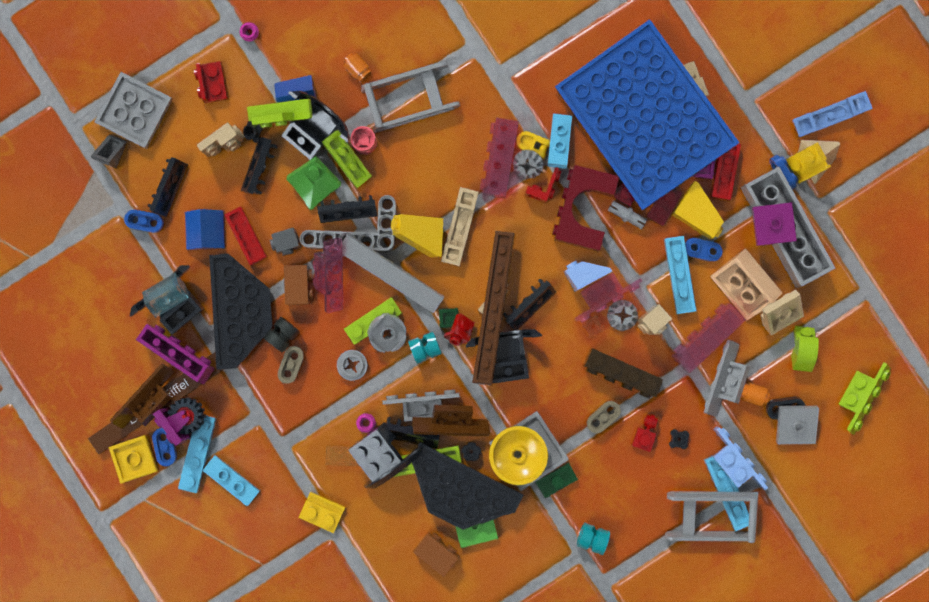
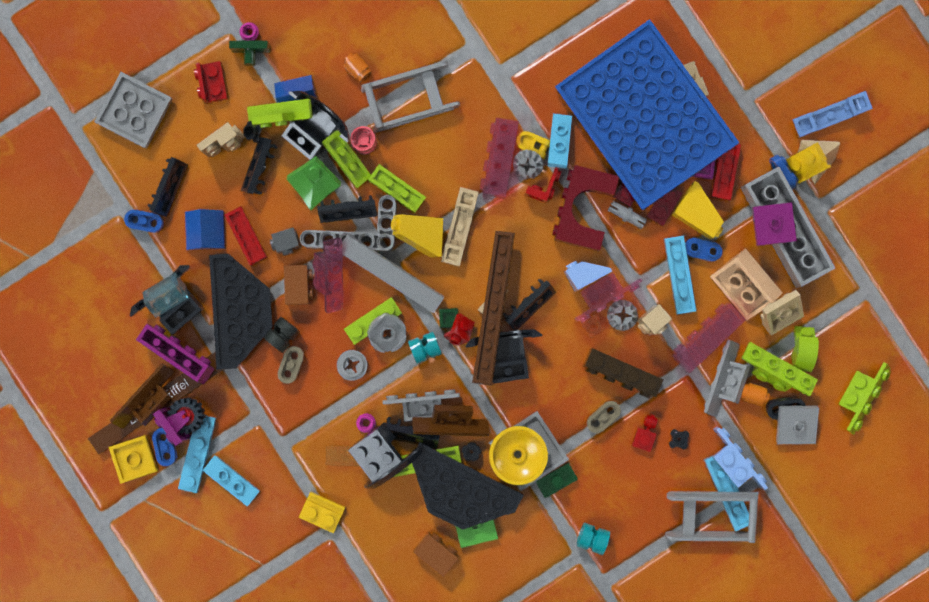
(110, 151): dark grey slope -> none
(249, 49): none -> dark green tile
(396, 188): none -> lime plate
(777, 371): none -> lime bracket

